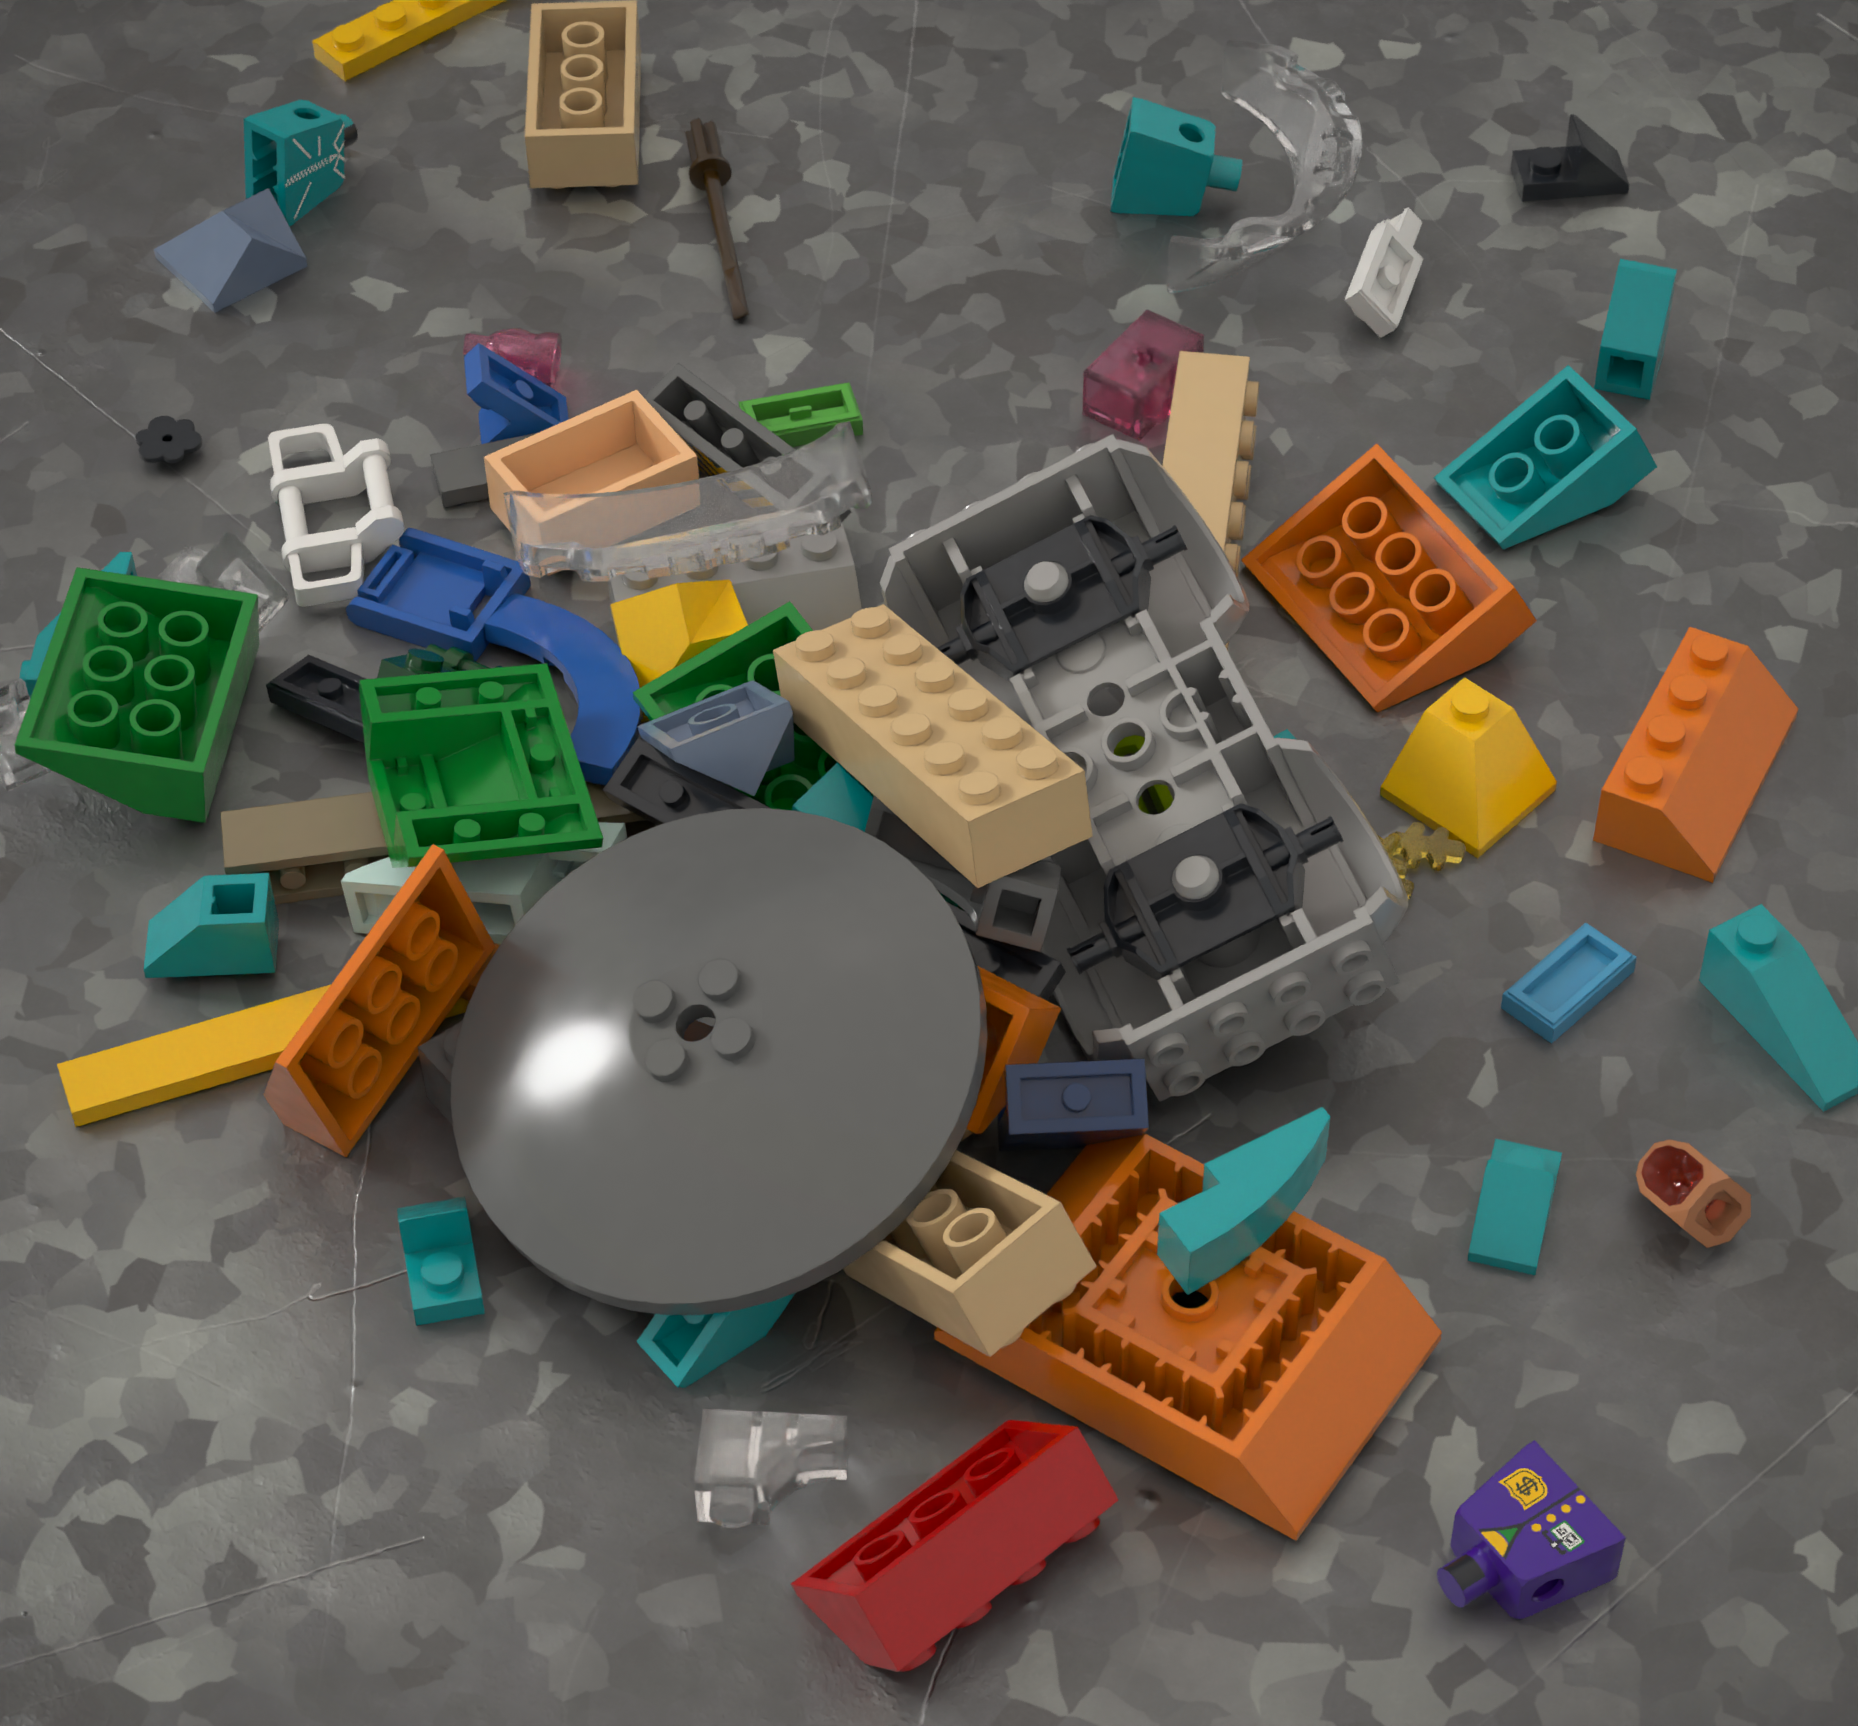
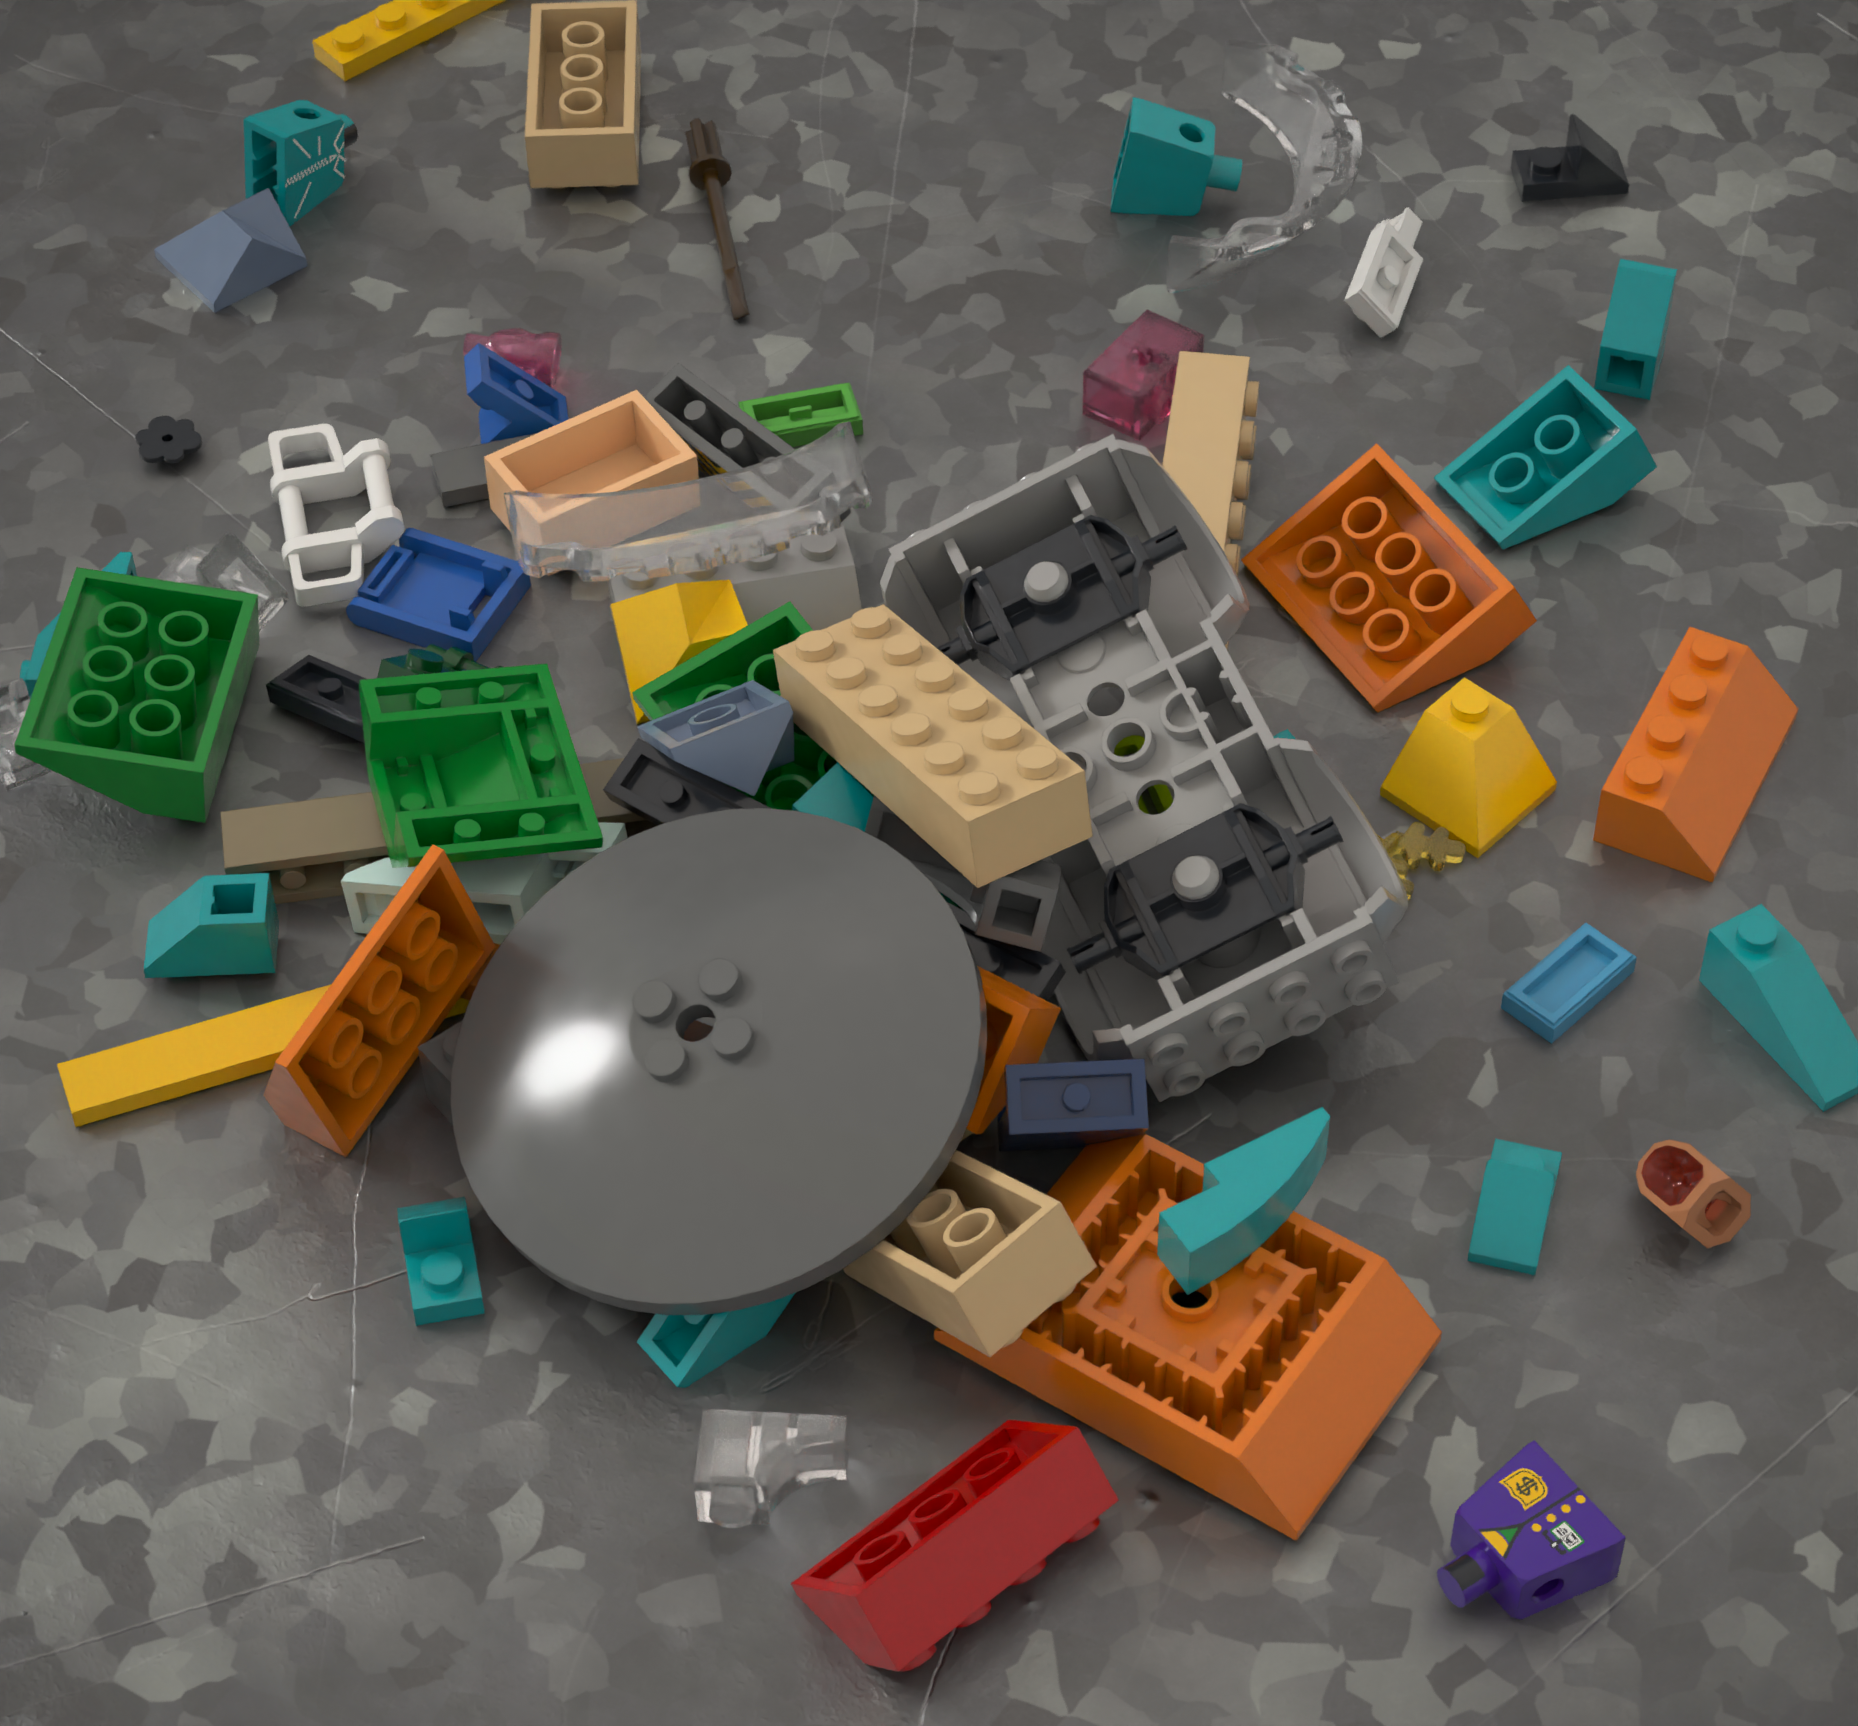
(592, 670): blue tile -> none

